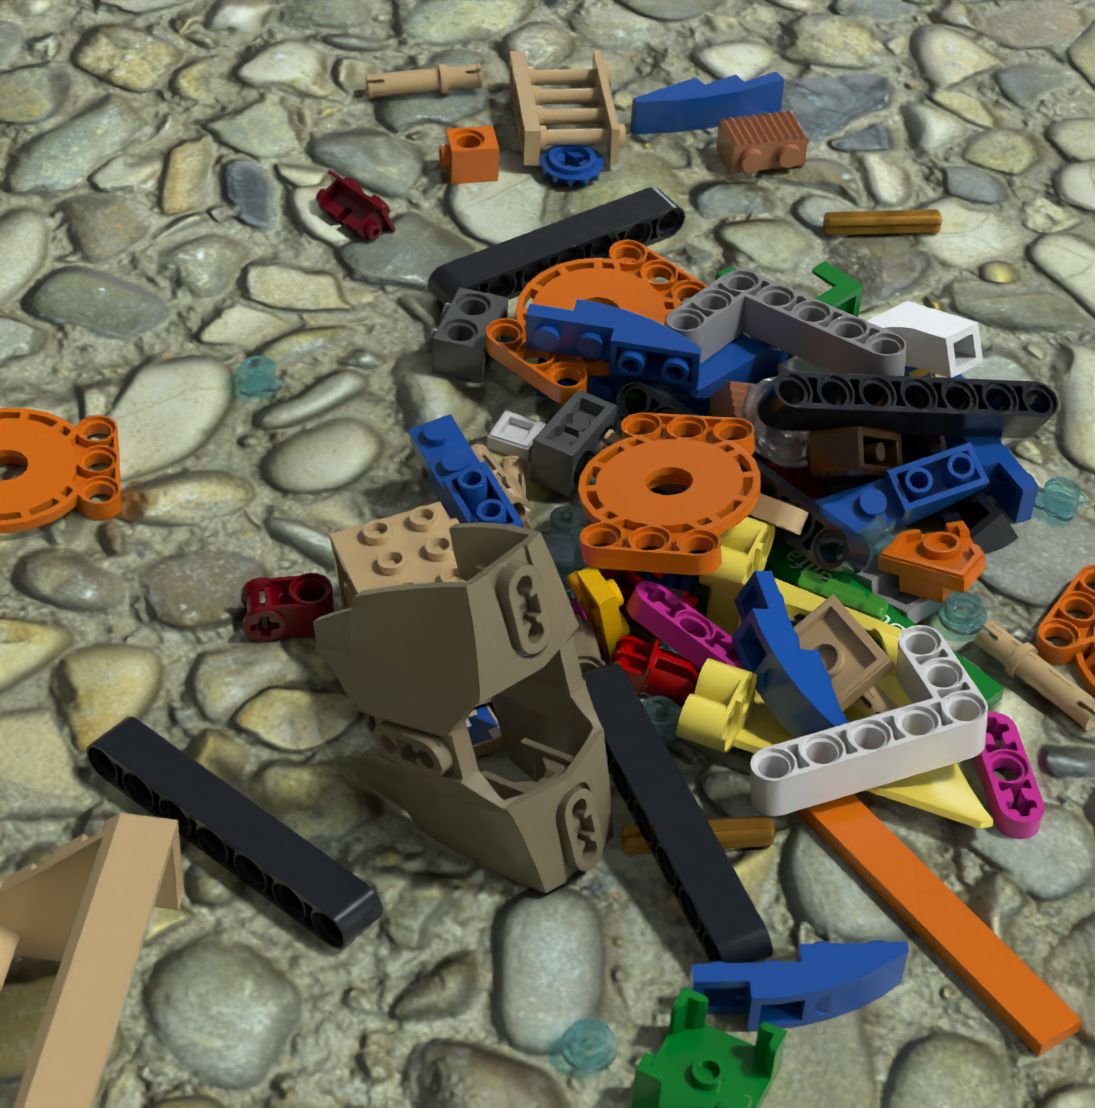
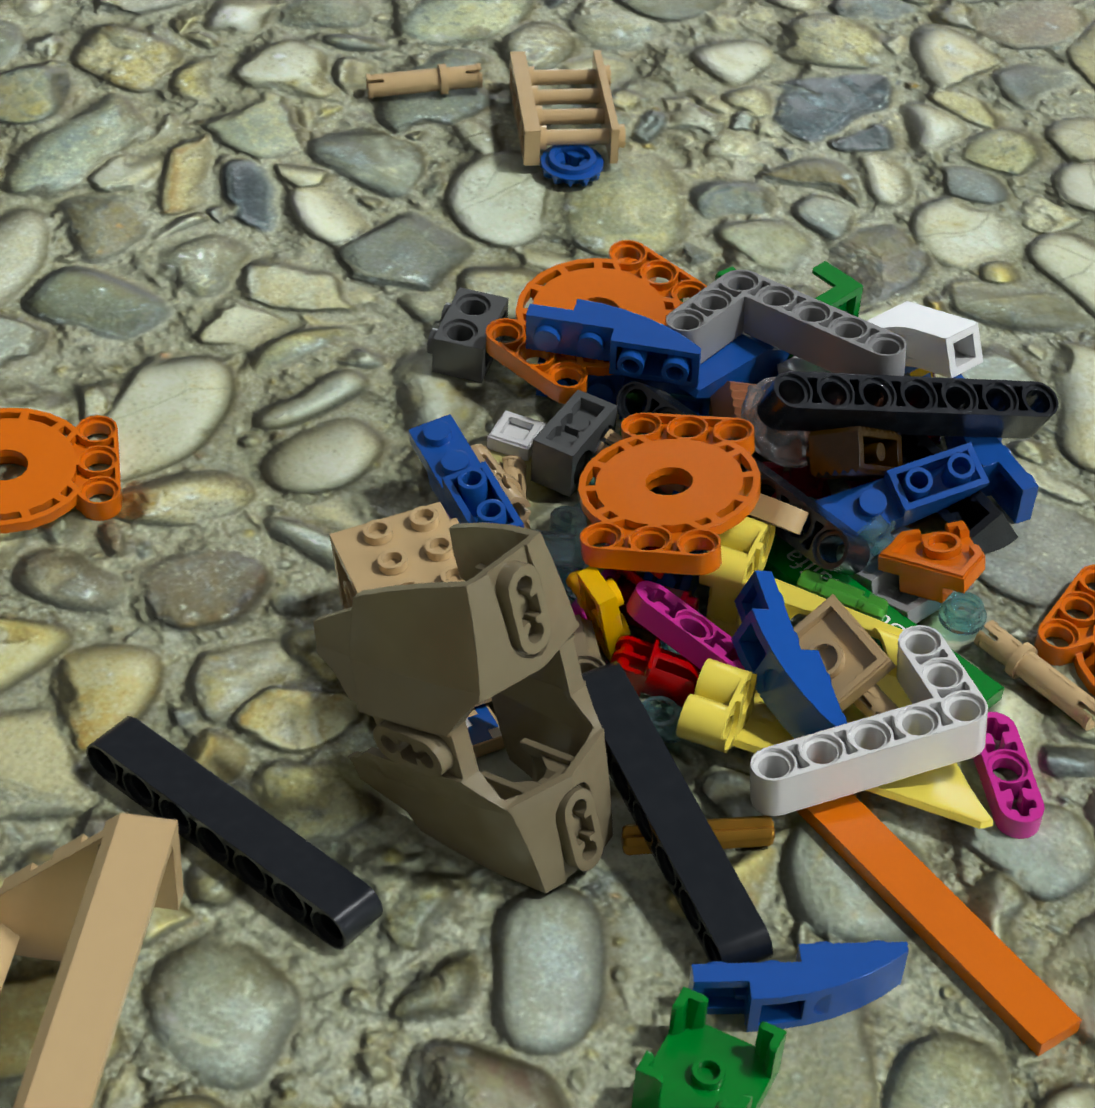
(257, 376): clear light blue plate -> none
(289, 606): dark red piece -> none
(367, 212): dark red hinge -> none
(470, 154): orange brick -> none
(510, 265): black beam -> none
(589, 1033): clear light blue plate -> none
(701, 106): blue slope -> none
(761, 142): nougat brick -> none
(882, 222): pearl gold axle -> none
(1060, 498): clear light blue plate -> none

